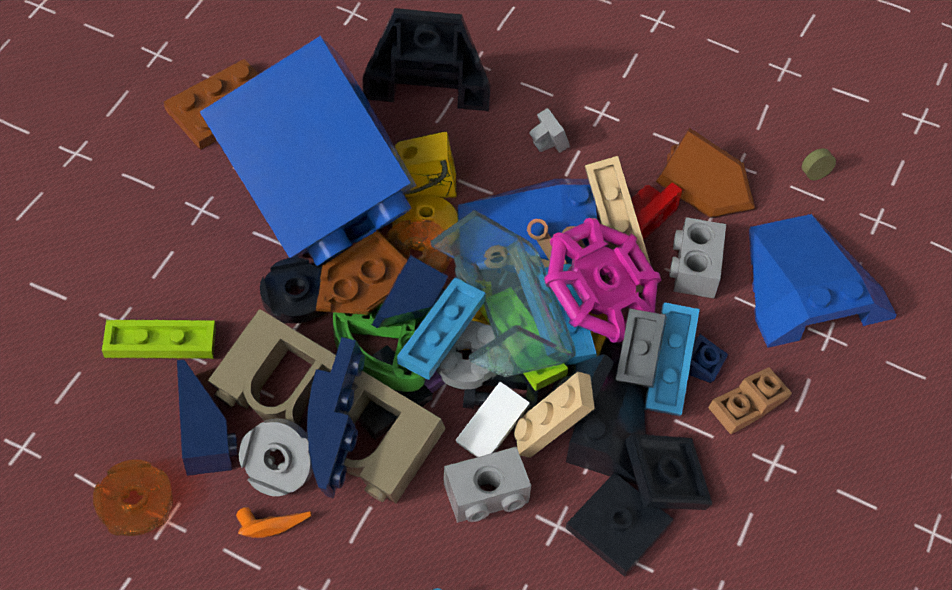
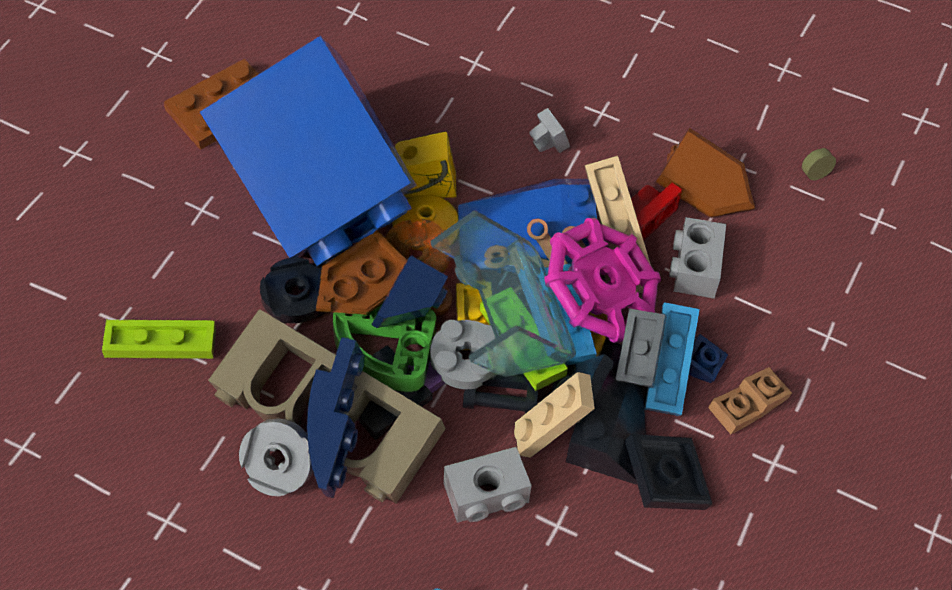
(143, 516): clear orange plate -> none
(204, 429): dark blue slope -> none
(268, 526): orange bar -> none
(430, 52): black wedge -> none
(441, 328): dark azure plate -> none
(493, 421): white tile -> none
(618, 524): black plate -> none
(808, 280): blue wedge -> none

